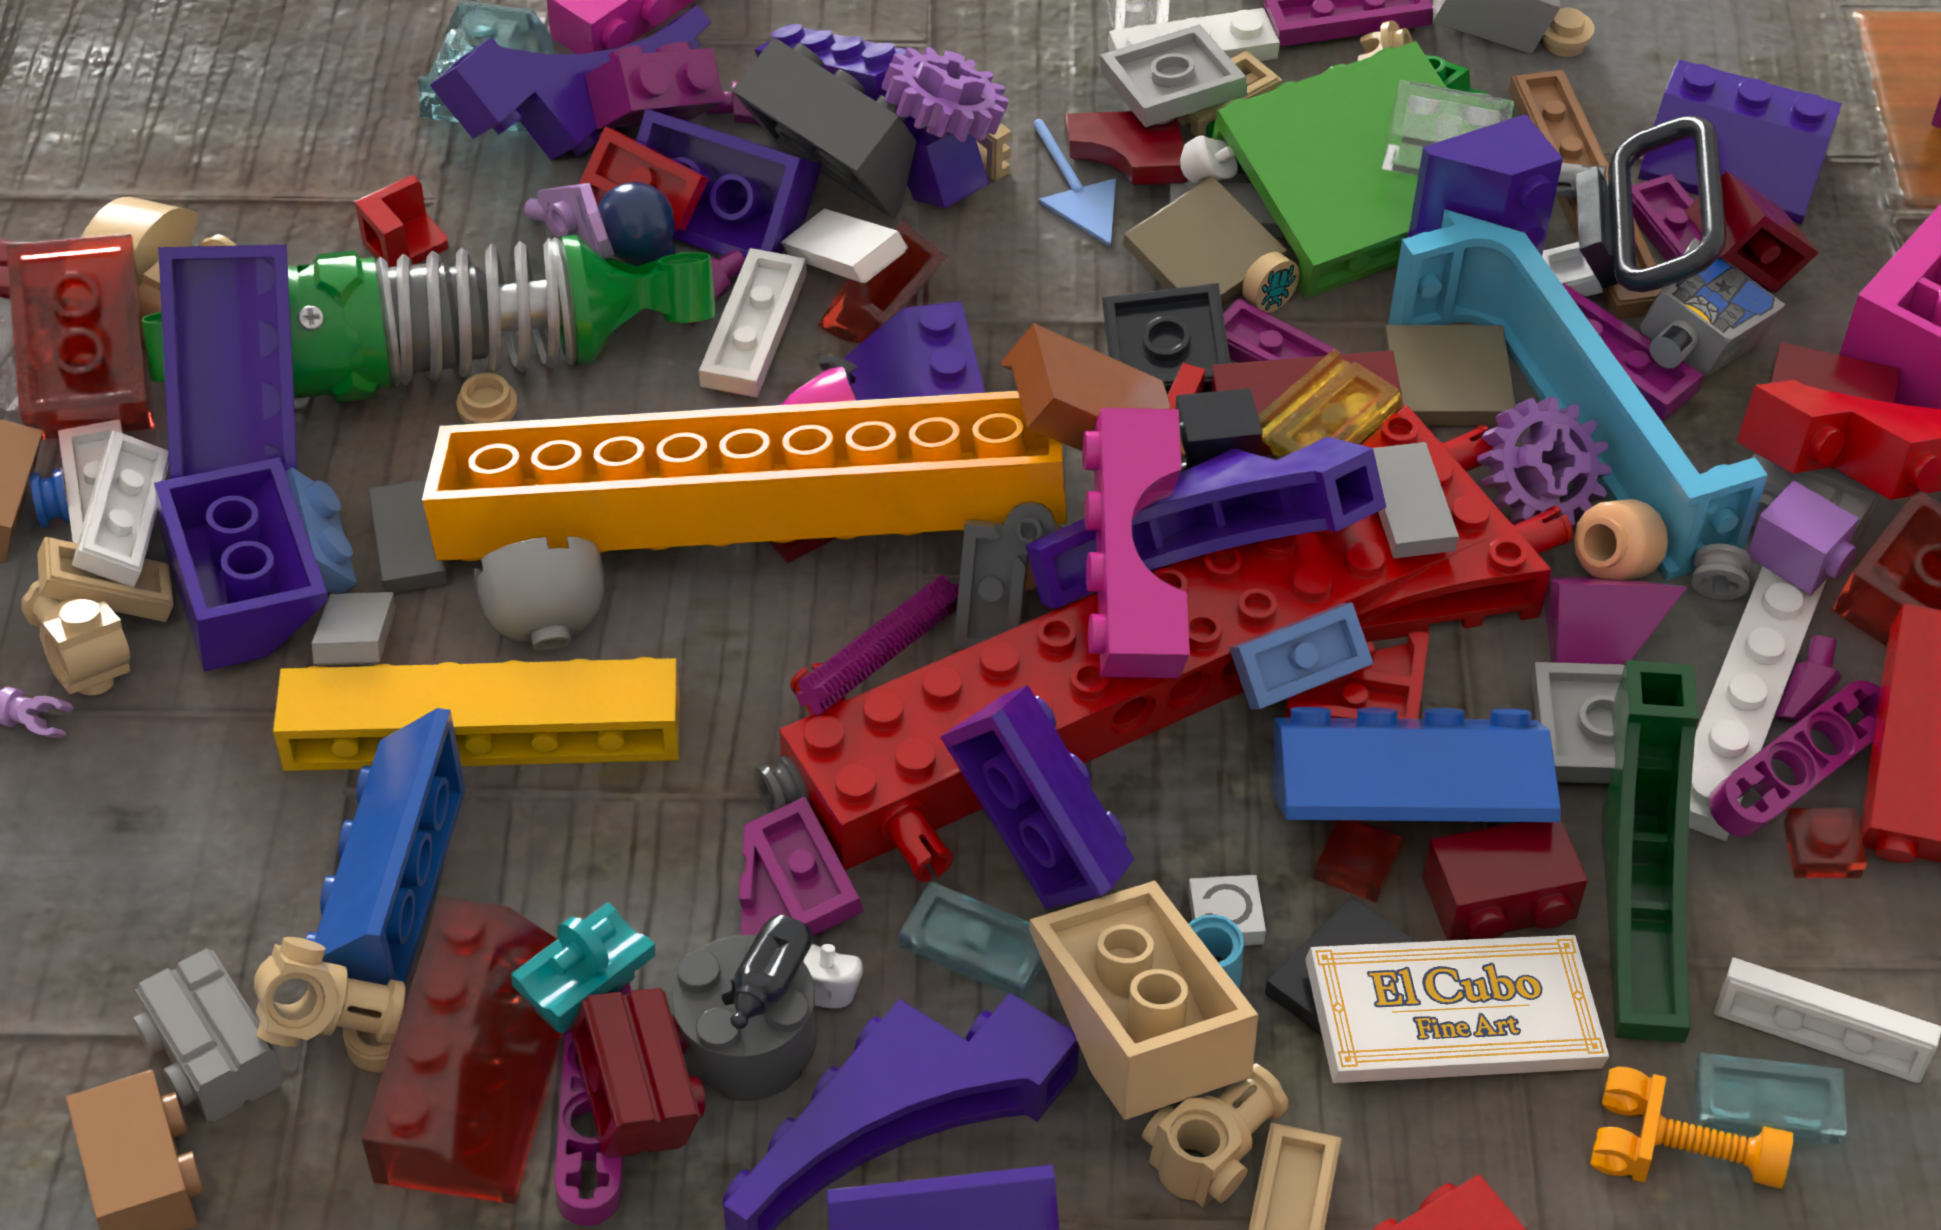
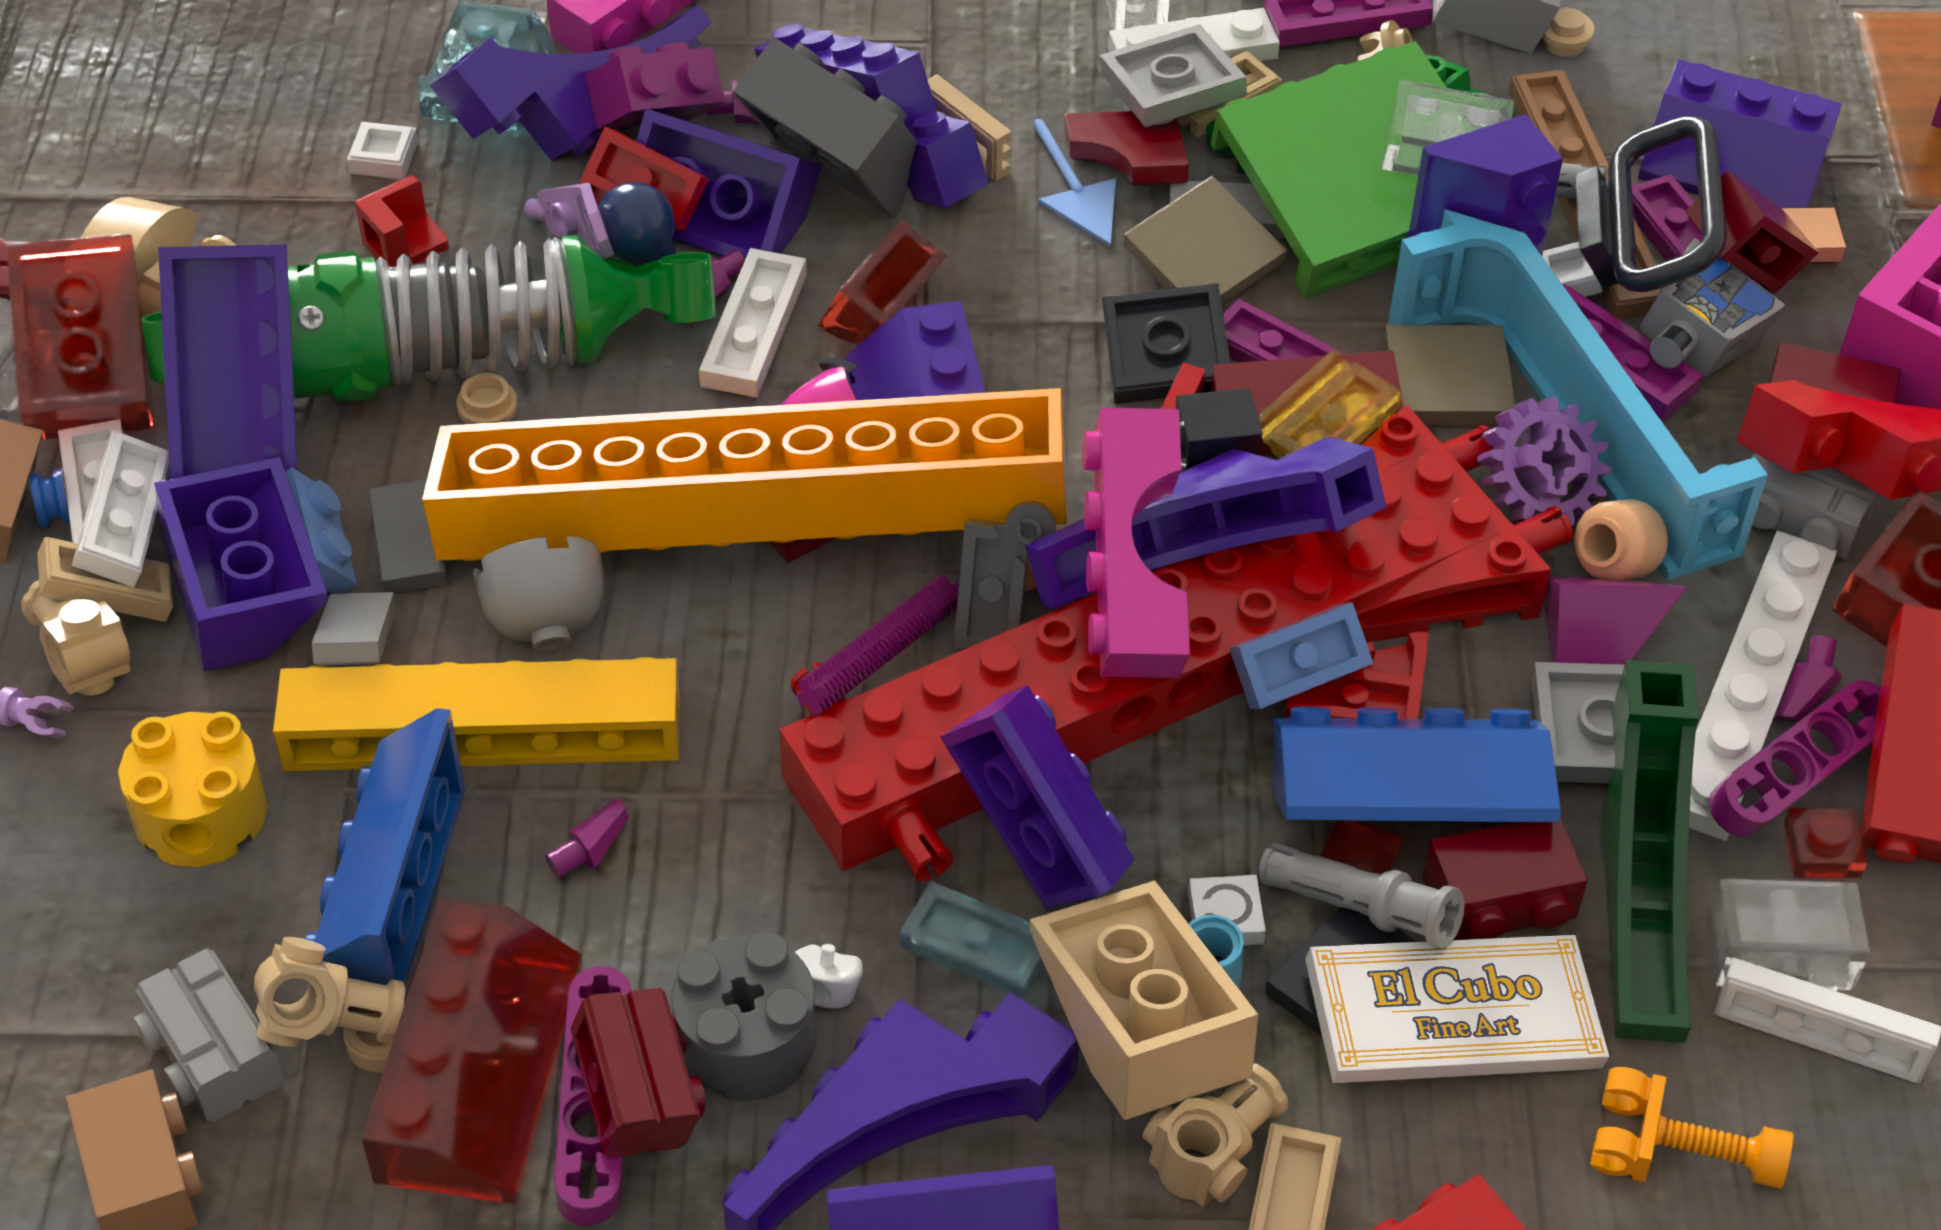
(192, 787): none -> yellow brick
(382, 150): none -> white tile
(582, 962): teal hips -> none
(589, 840): none -> magenta bar
(769, 967): black piece -> none
(780, 784): dark grey bush -> none
(793, 872): magenta wing -> none
(845, 245): white tile -> none
(945, 94): medium lavender gear -> none
(1069, 383): dark orange container -> none
(1207, 158): white piece -> none
(1270, 281): tan tile -> none
(1387, 899): none -> light grey pin
(1416, 509): light grey tile -> none
(1721, 571): light grey bush -> none
(1755, 1093): clear light blue plate -> none
(1791, 928): none -> clear brick
(1804, 538): medium lavender brick -> none
(1822, 230): none -> light nougat tile

